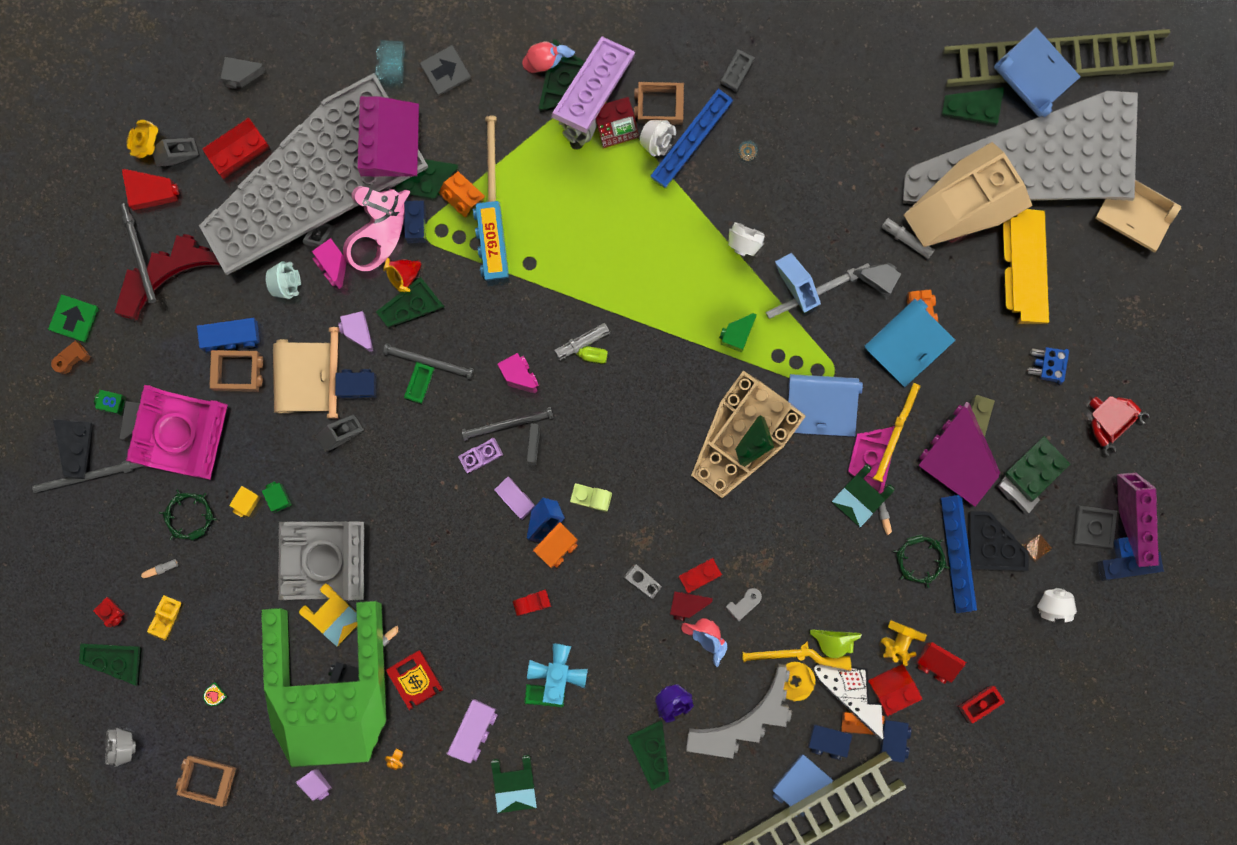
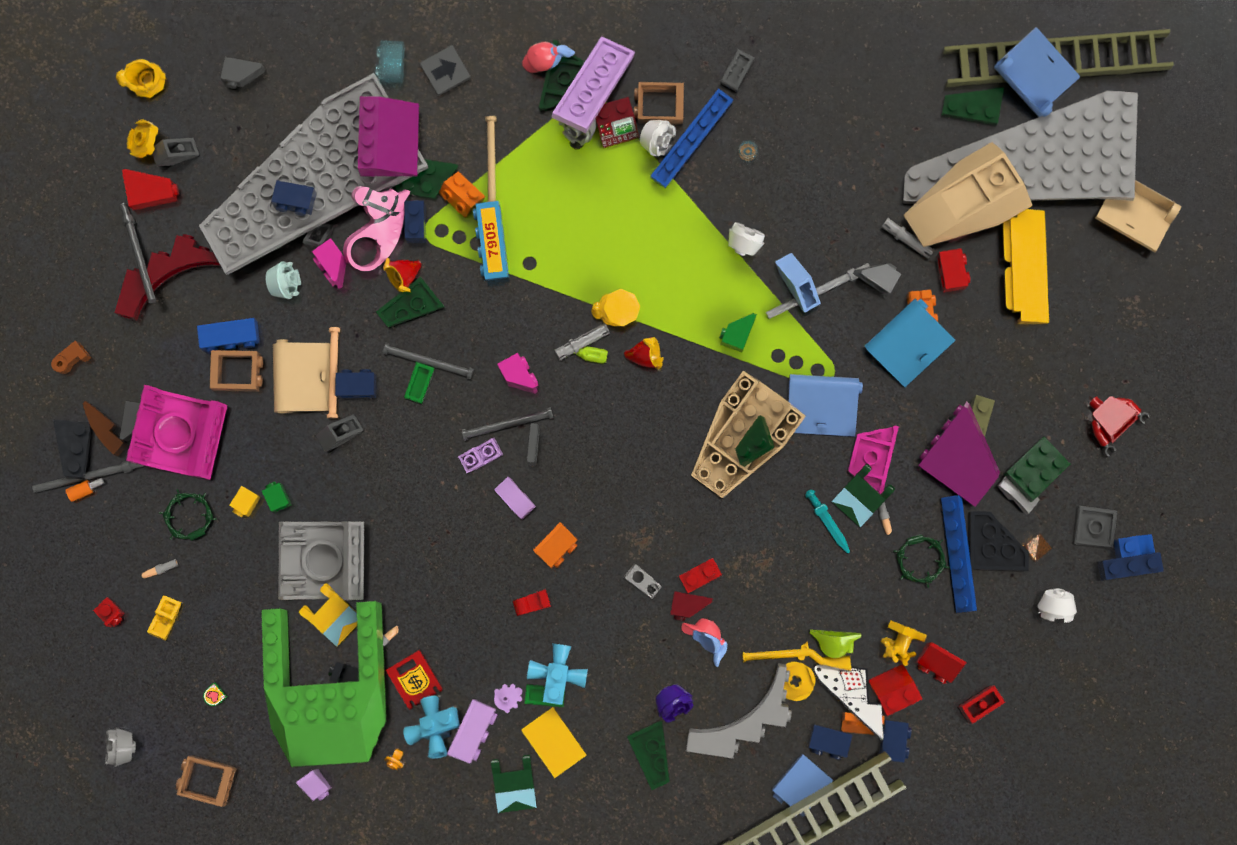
(73, 318): green tile -> none
(82, 489): none -> orange piece
(104, 429): none -> reddish brown slope
(110, 402): green brick -> none
(113, 660): dark green wing -> none
(142, 78): none -> yellow piece
(236, 148): red slope -> none
(293, 198): none -> dark blue brick
(356, 329): lavender slope -> none
(433, 726): none -> medium azure brick
(507, 697): none -> lavender piece
(544, 519): blue slope -> none
(553, 742): none -> yellow tile
(591, 497): yellowish green plate -> none
(616, 308): none -> yellow piece
(646, 353): none -> hat
(750, 600): light grey leg -> none
(821, 511): none -> teal sword
(896, 432): yellow piece -> none
(952, 270): none -> red brick
(1059, 364): blue piece -> none
(1139, 516): magenta slope -> none

